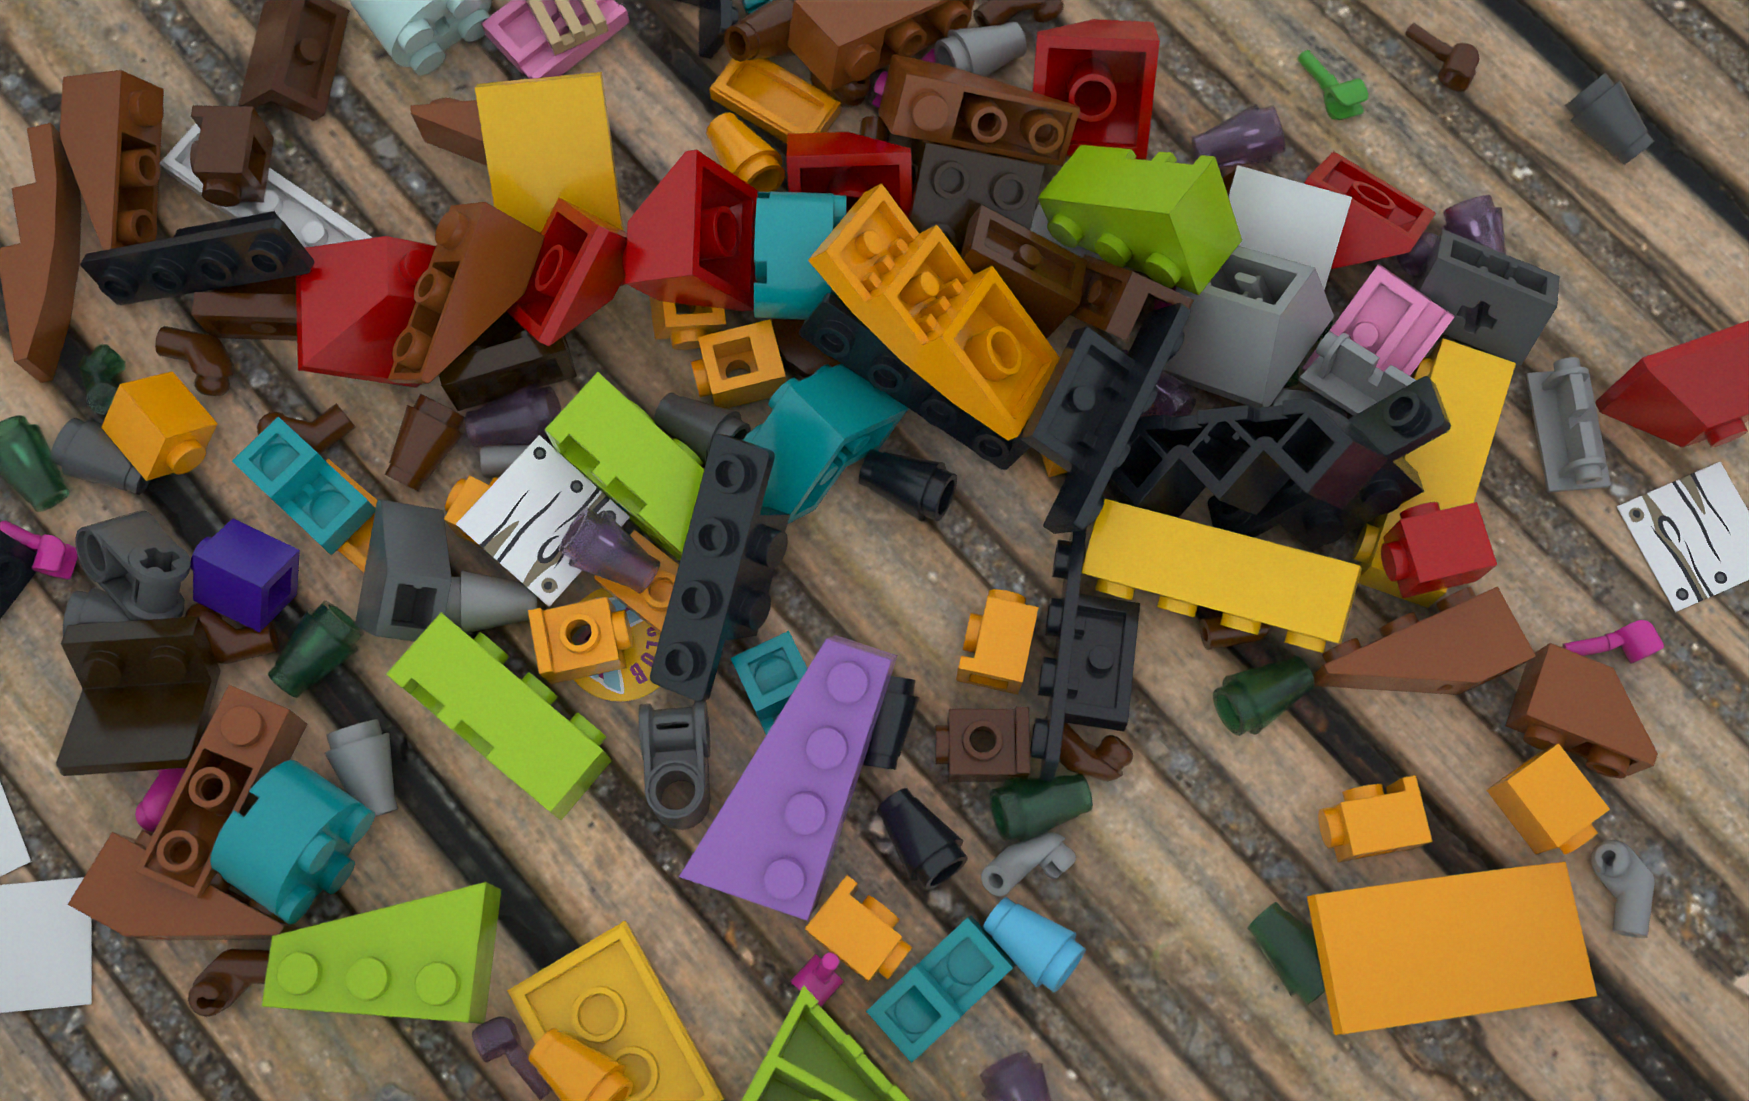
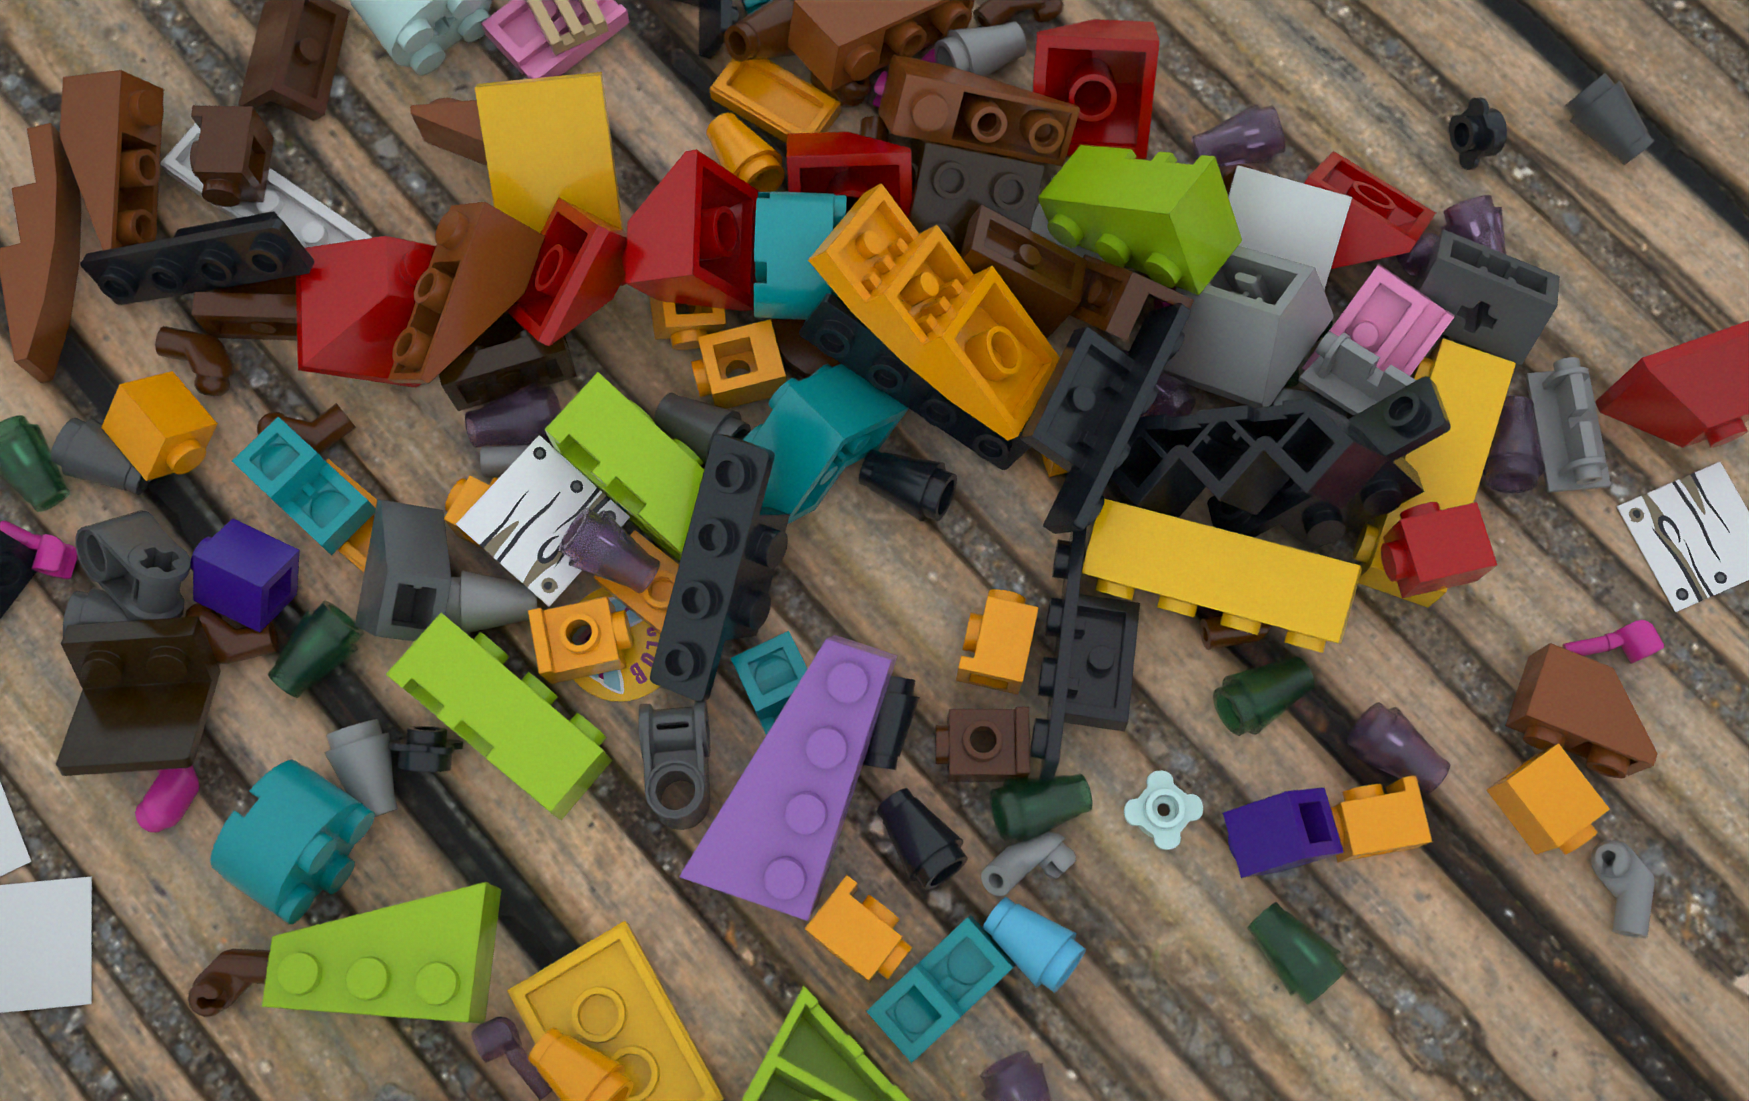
(97, 376): clear green arm -> none
(159, 912): dark orange slope -> none
(235, 751): dark orange slope -> none
(423, 441): reddish brown cone -> none
(425, 749): none -> black plate
(819, 977): dark pink hand -> none
(1096, 762): reddish brown arm -> none
(1144, 813): none -> light aqua plate
(1282, 832): none -> dark purple brick
(1340, 99): bright green hand -> none
(1396, 747): none -> clear purple cone
(1443, 654): dark orange slope -> none
(1450, 947): light orange slope -> none
(1458, 60): reddish brown hand -> none
(1477, 133): none -> black plate
(1515, 452): none -> clear purple cone

